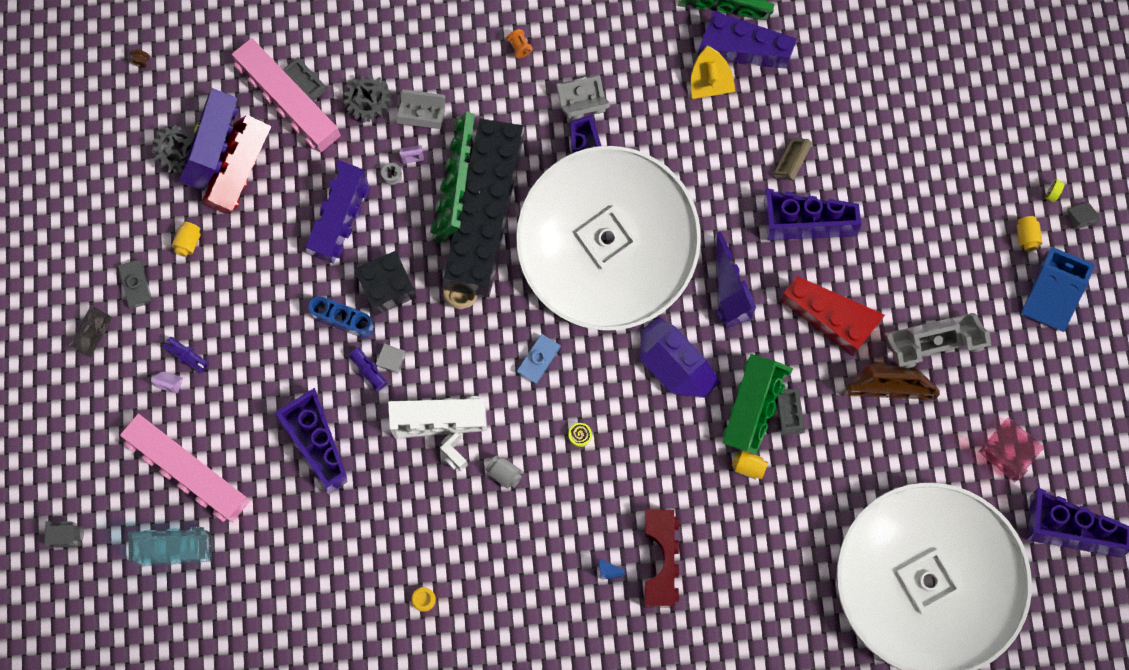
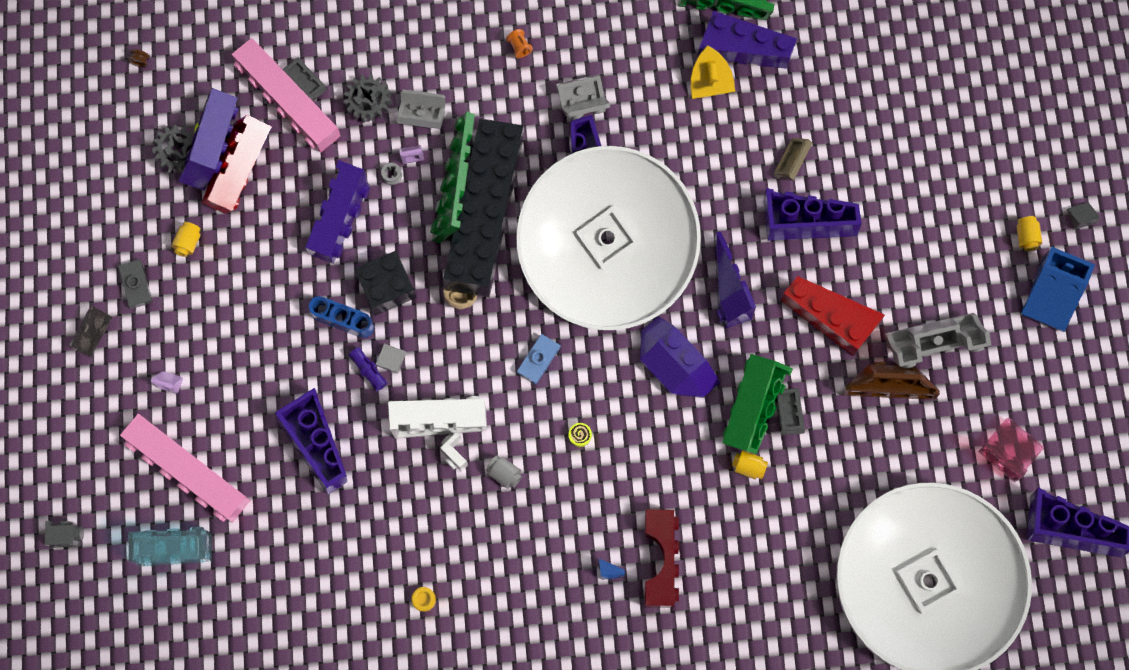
(186, 355): dark purple pin -> none
(1054, 190): neon yellow tile -> none

